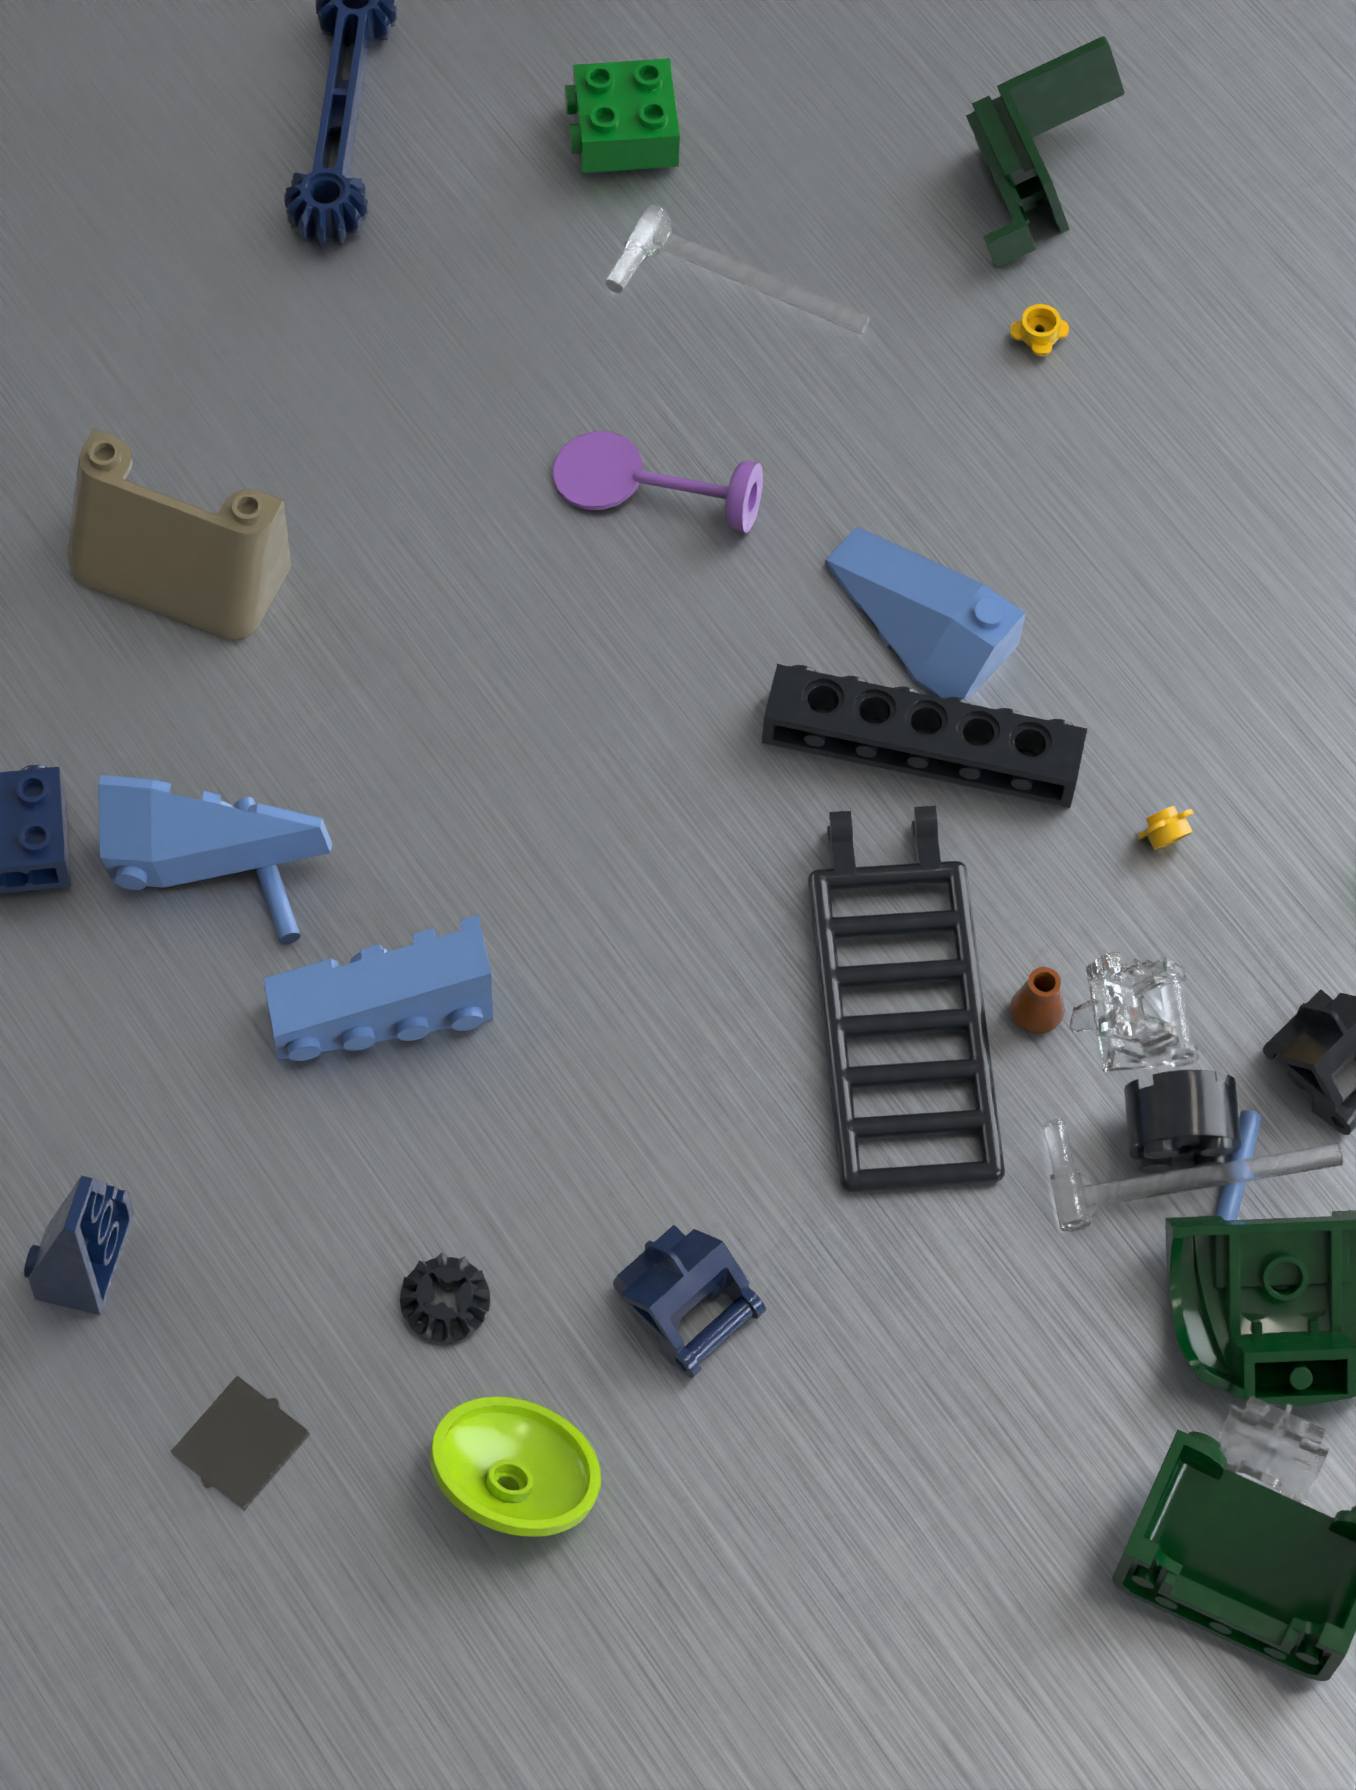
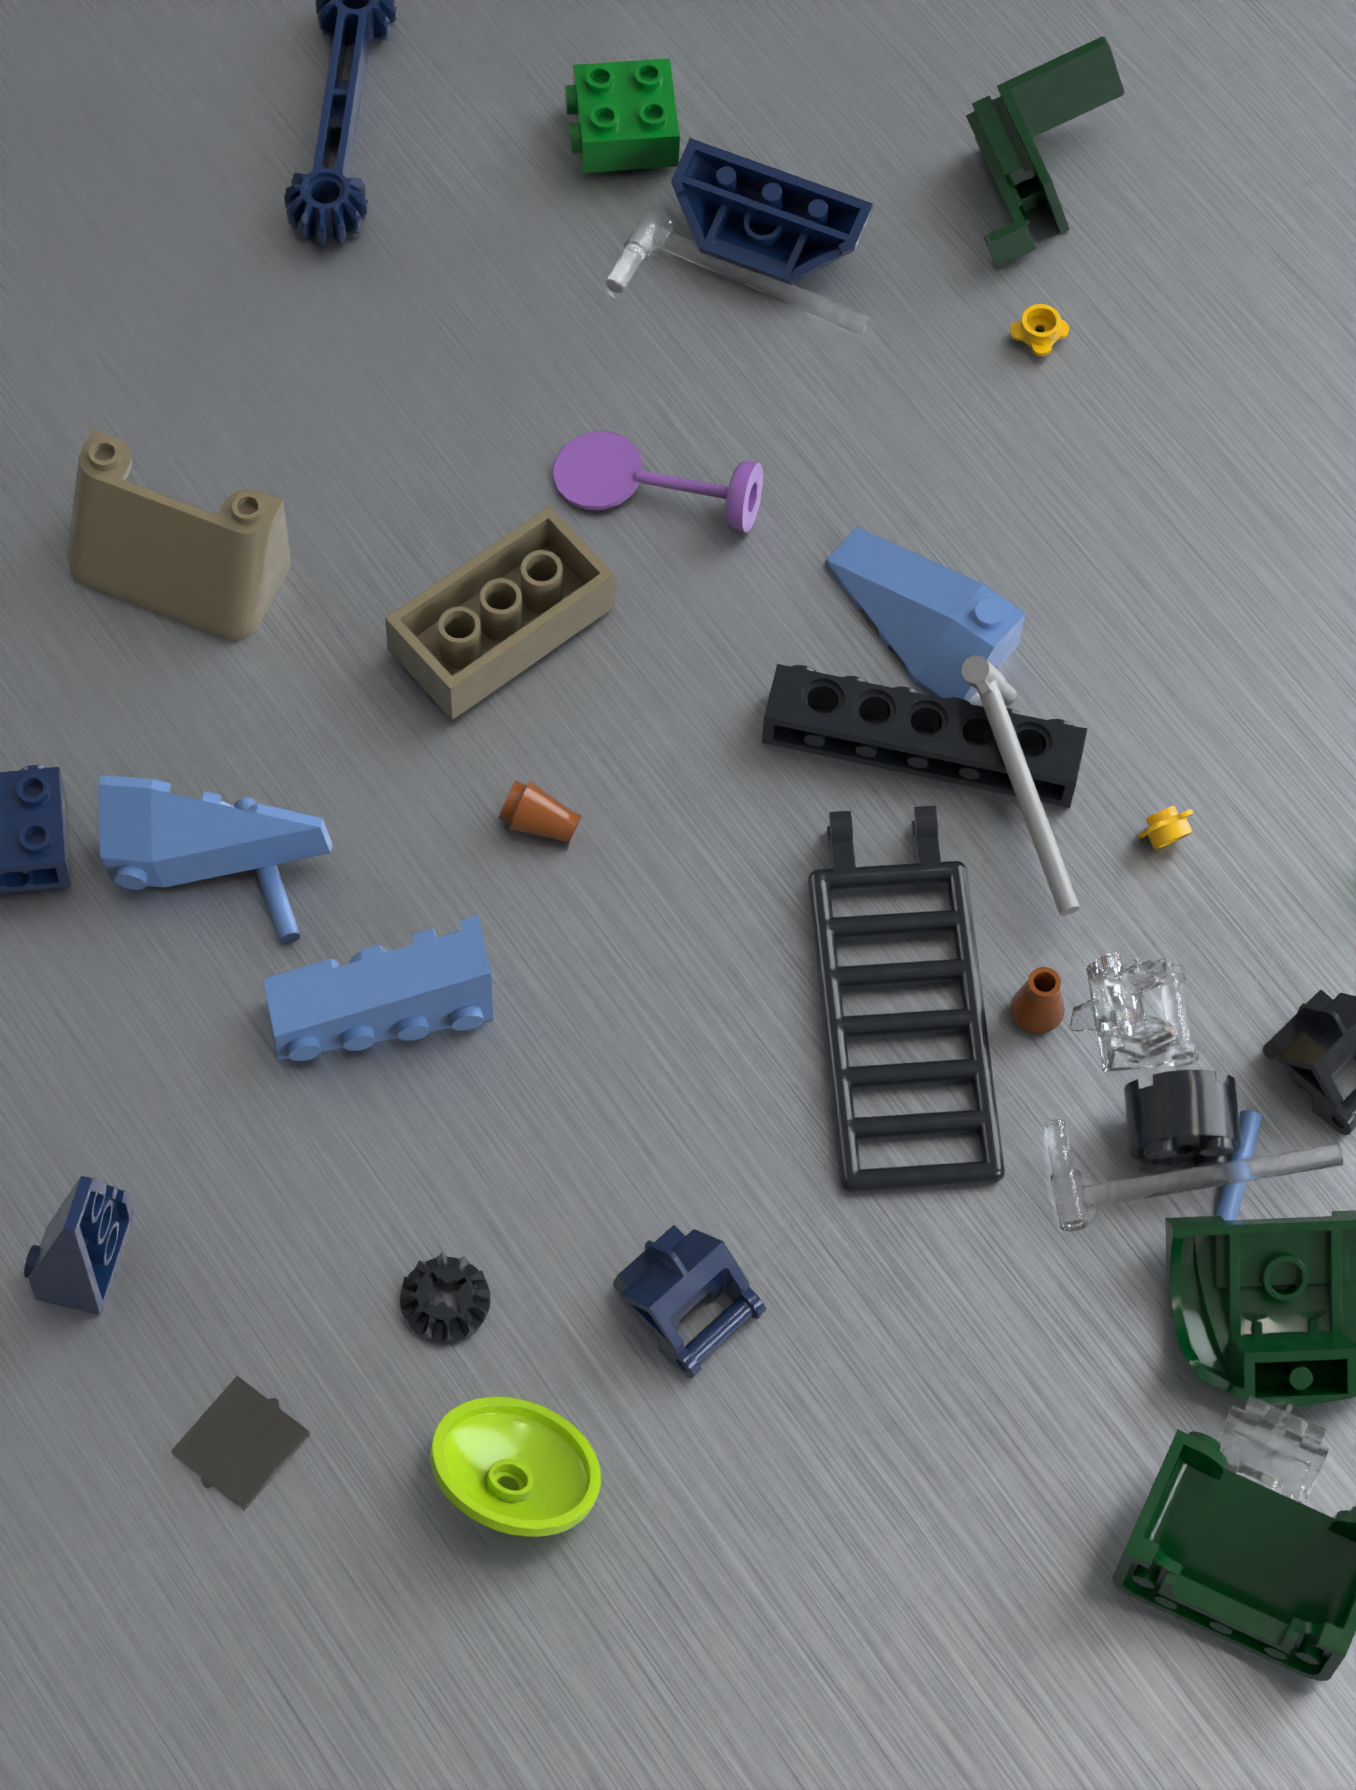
(500, 612): none -> dark tan brick
(538, 813): none -> dark orange cone
(764, 214): none -> dark blue wedge
(995, 695): none -> light grey bar

